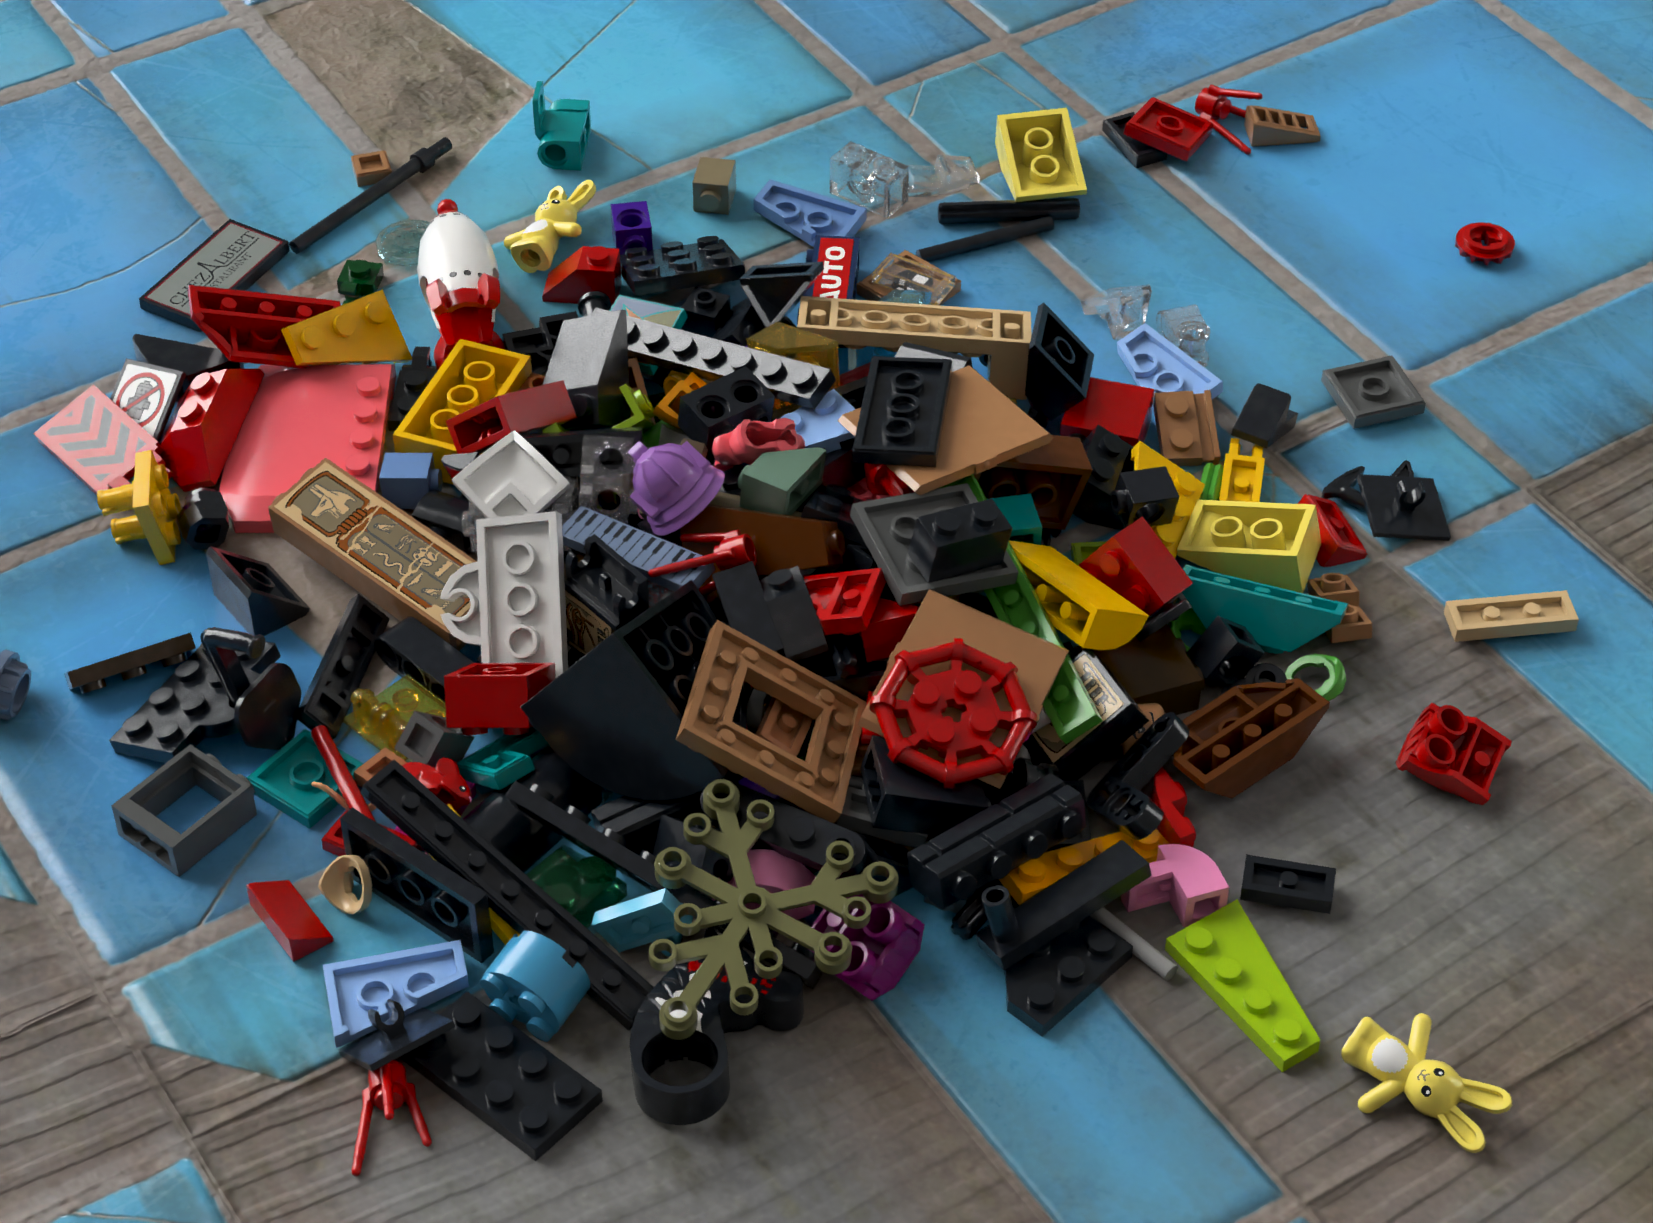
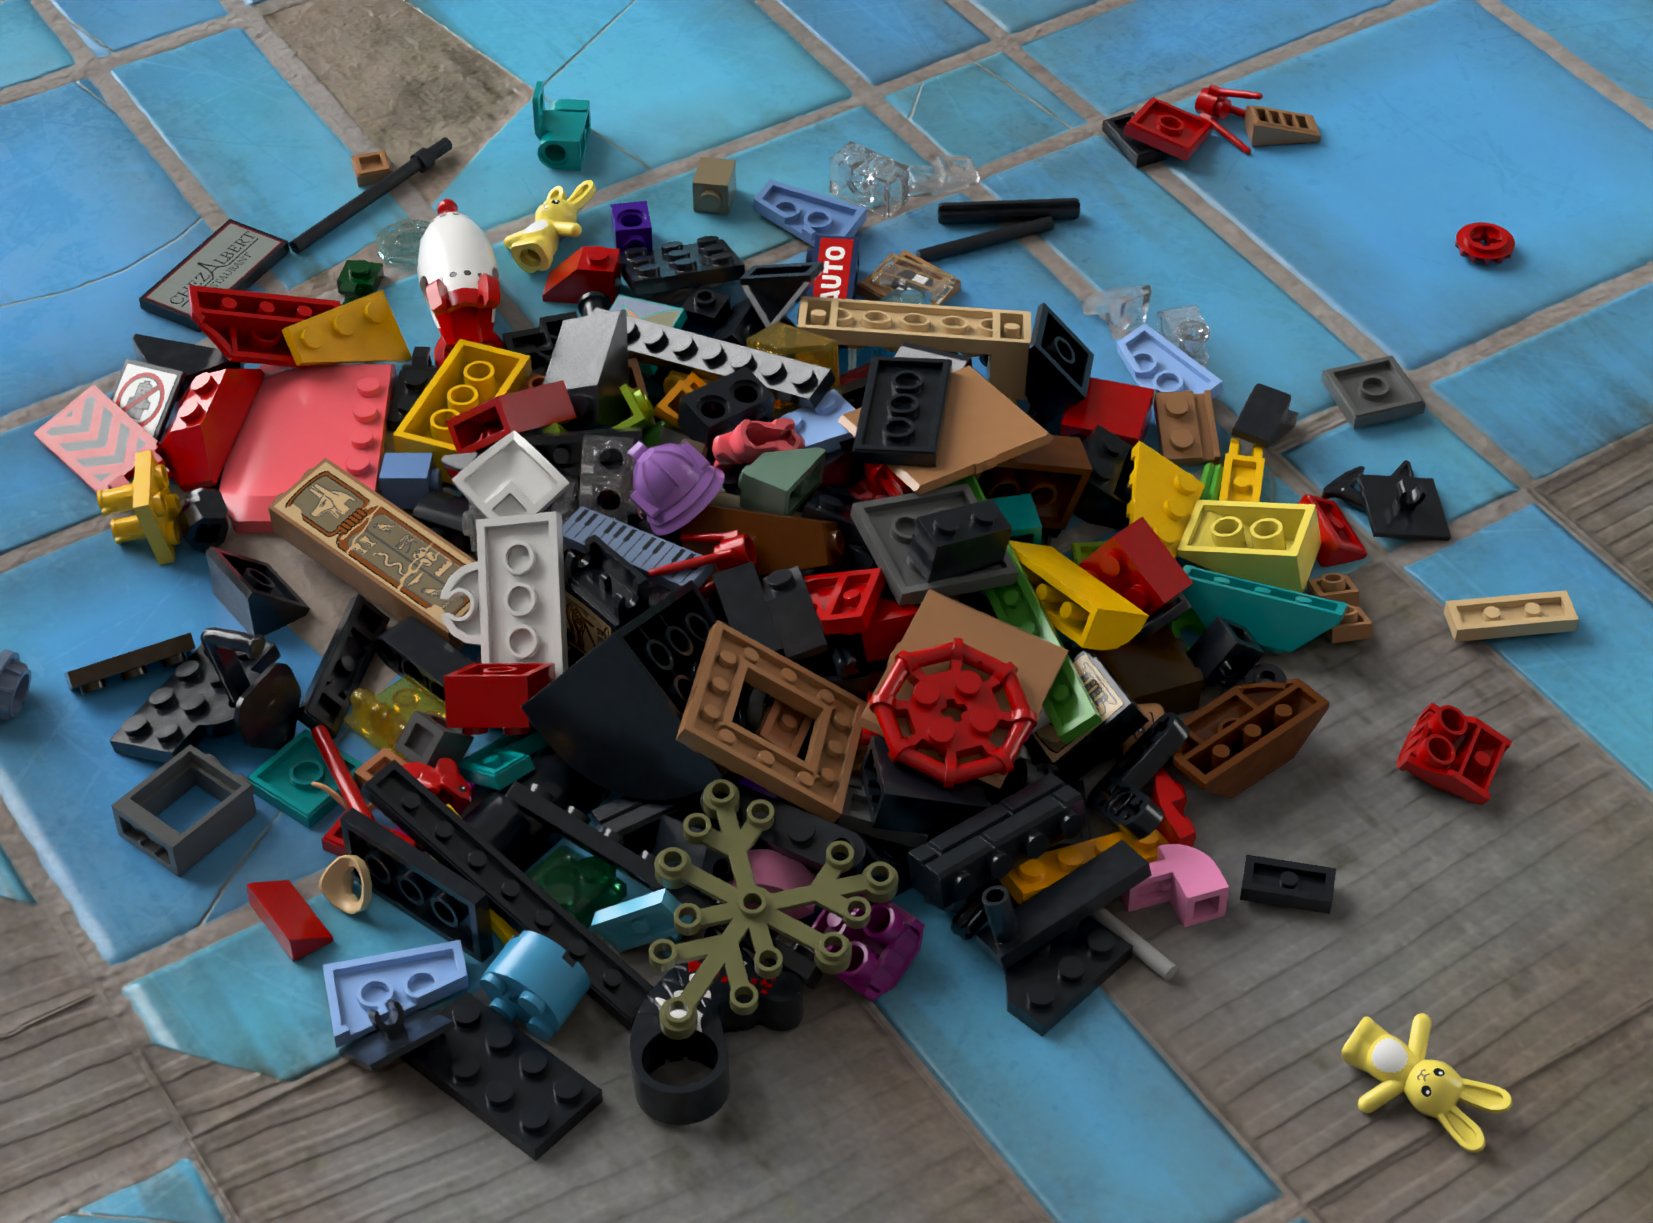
(387, 1091): red plant -> none
(1039, 155): light yellow slope -> none
(1145, 494): black brick -> none
(1244, 981): lime wing -> none
(1331, 687): bright green piece -> none

